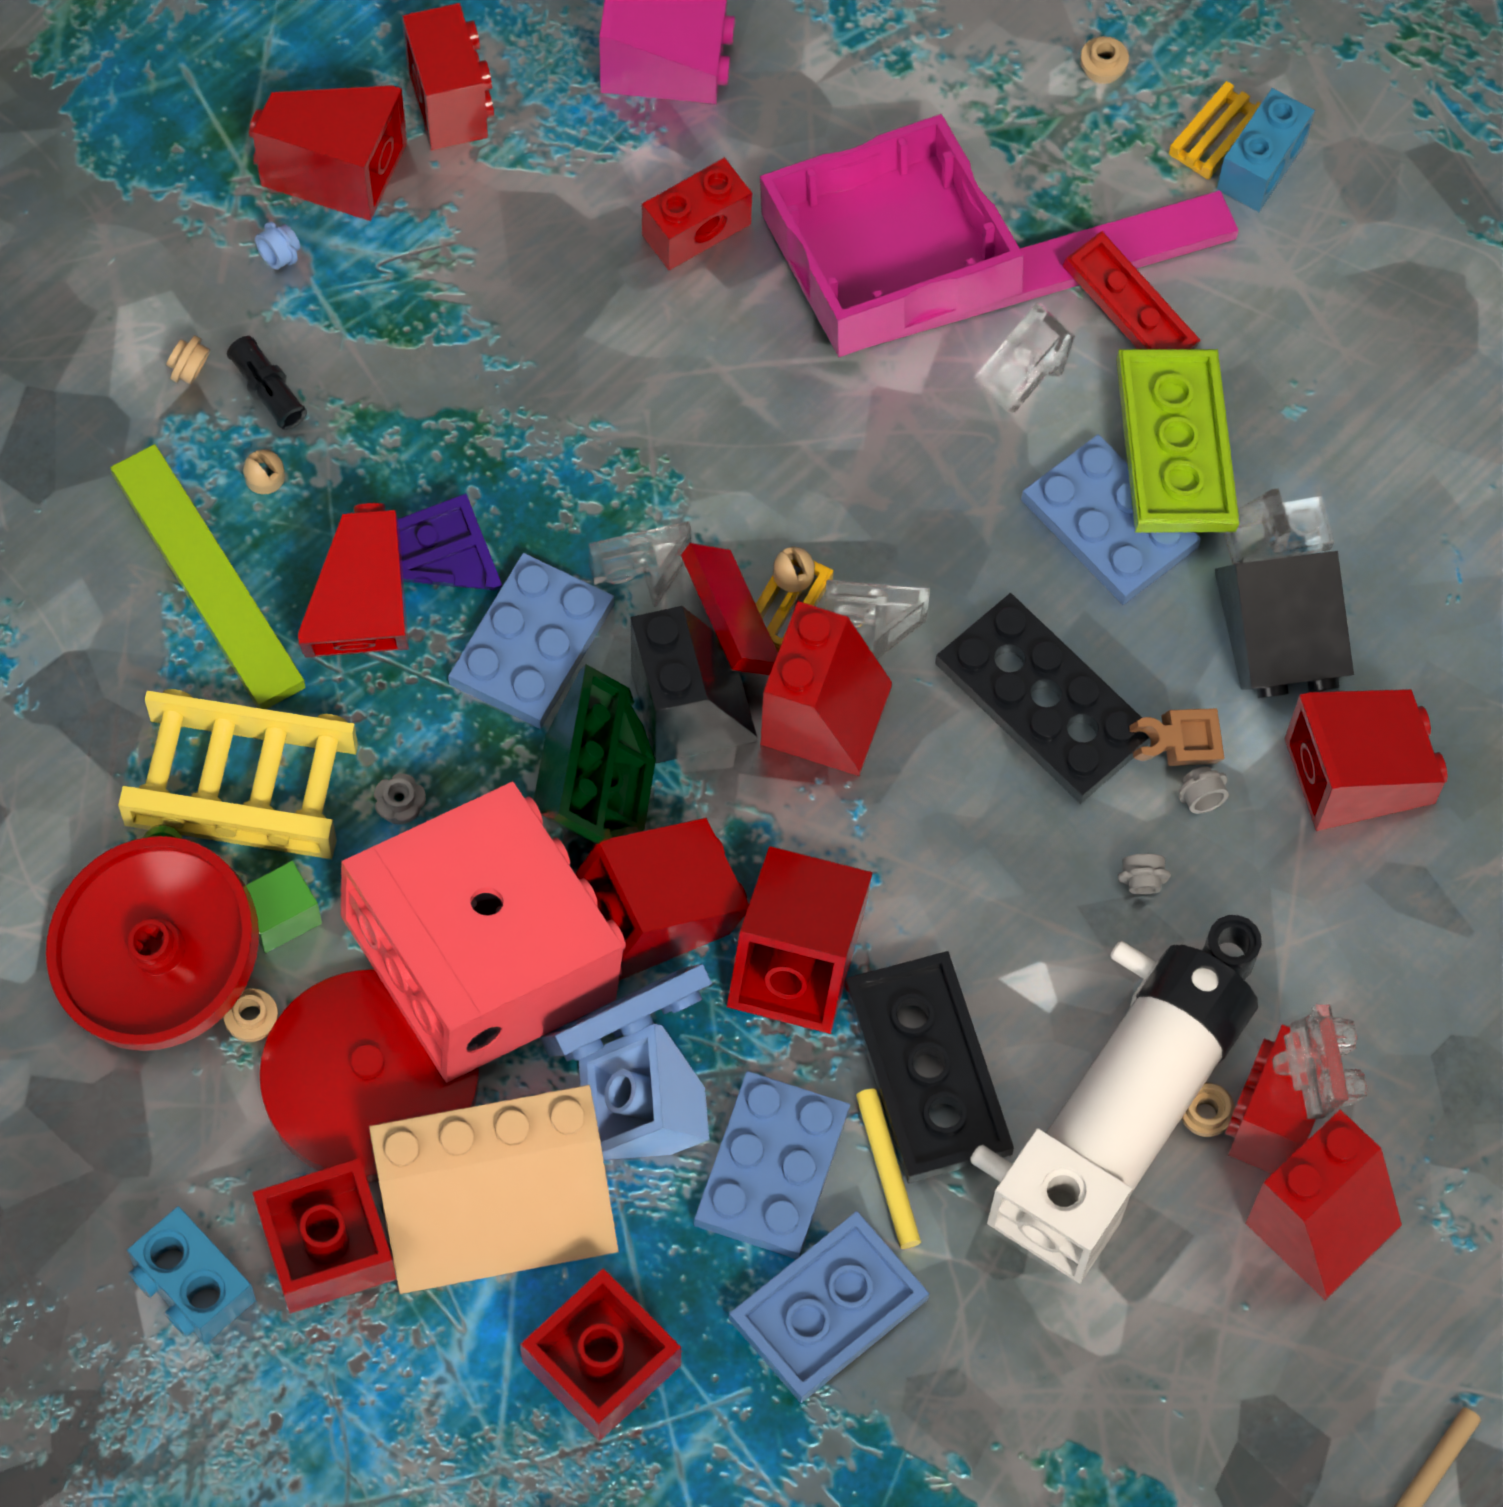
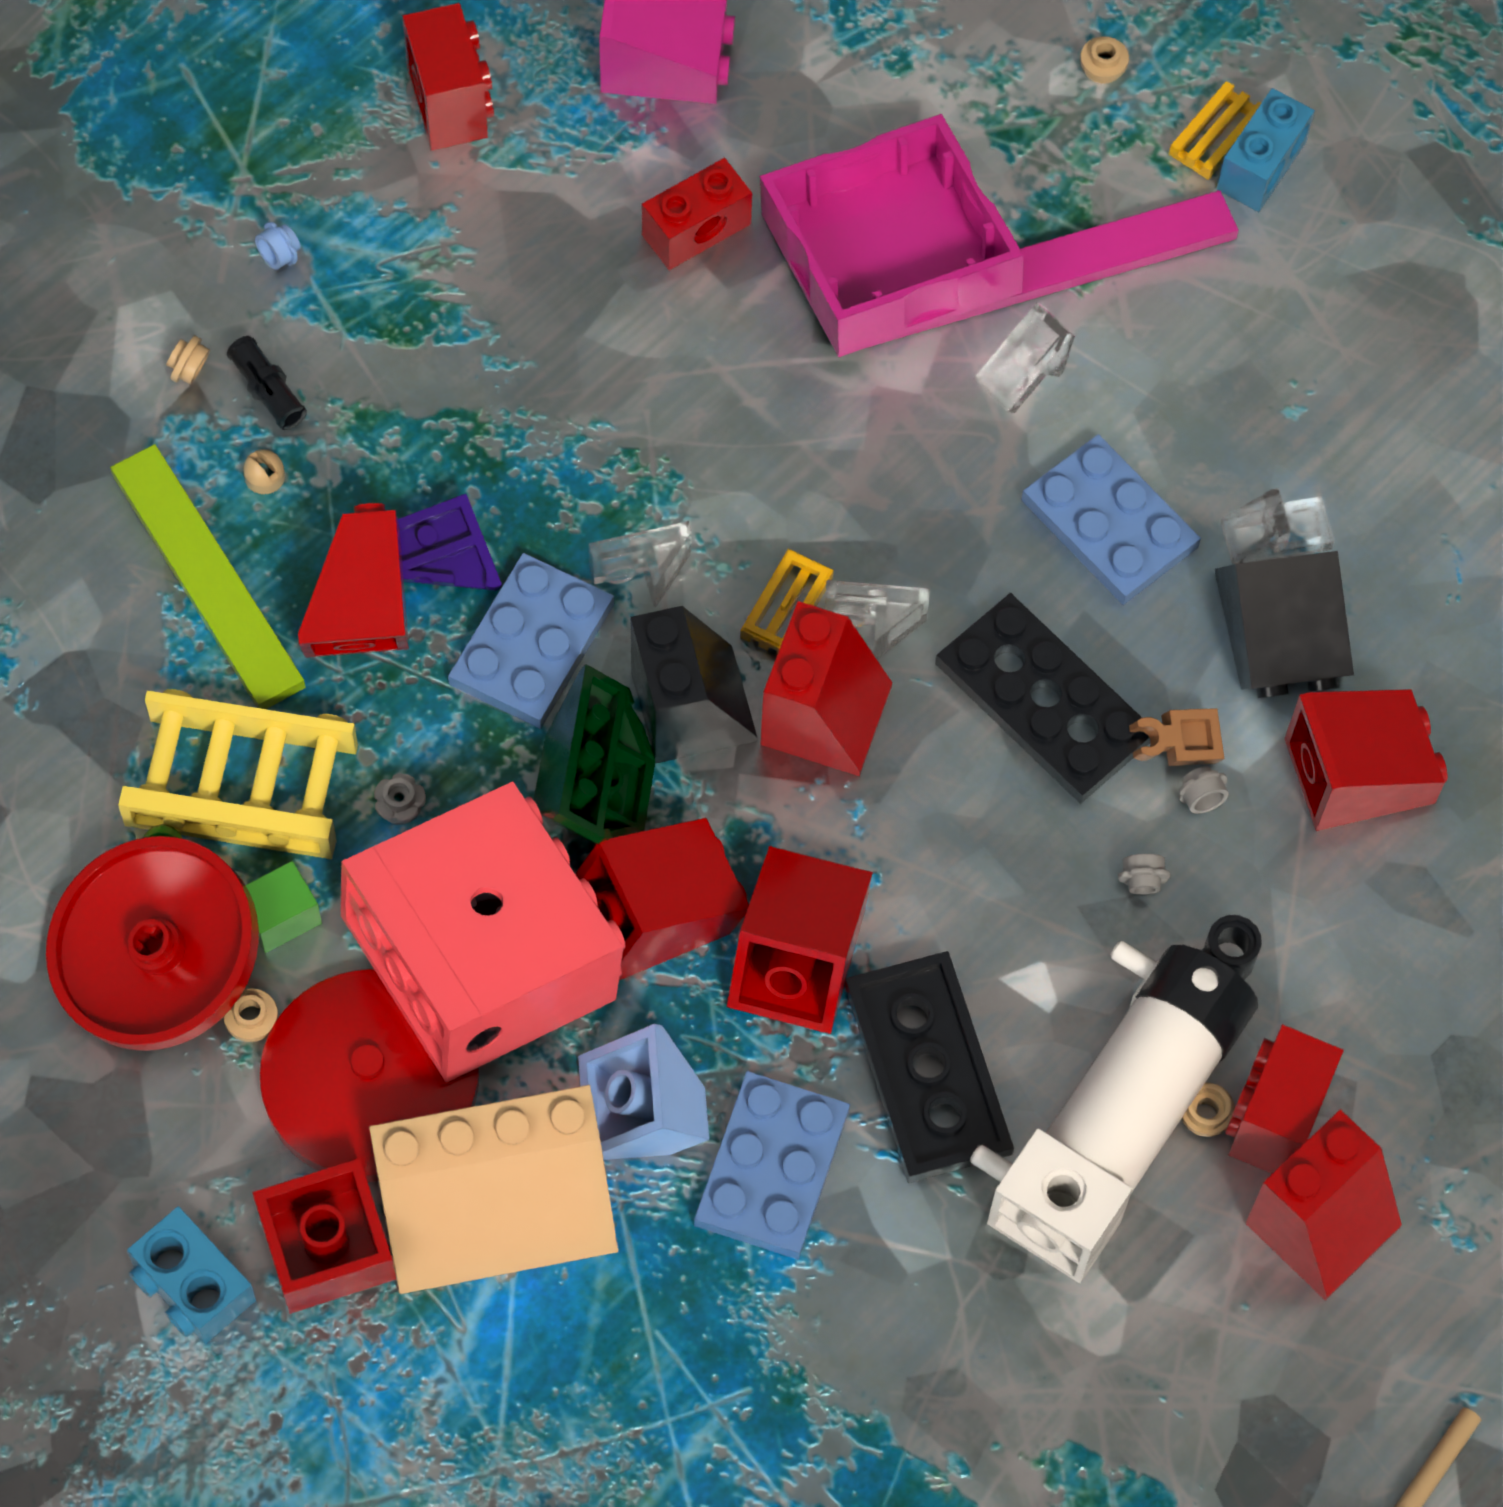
(331, 145): red slope -> none
(601, 1354): red brick -> none
(627, 1013): medium blue plate -> none
(730, 608): red tile -> none
(785, 574): tan hinge -> none
(828, 1306): medium blue plate -> none
(888, 1168): light yellow bar -> none
(1128, 297): red tile -> none
(1177, 440): lime tile -> none
(1316, 1062): clear hips -> none

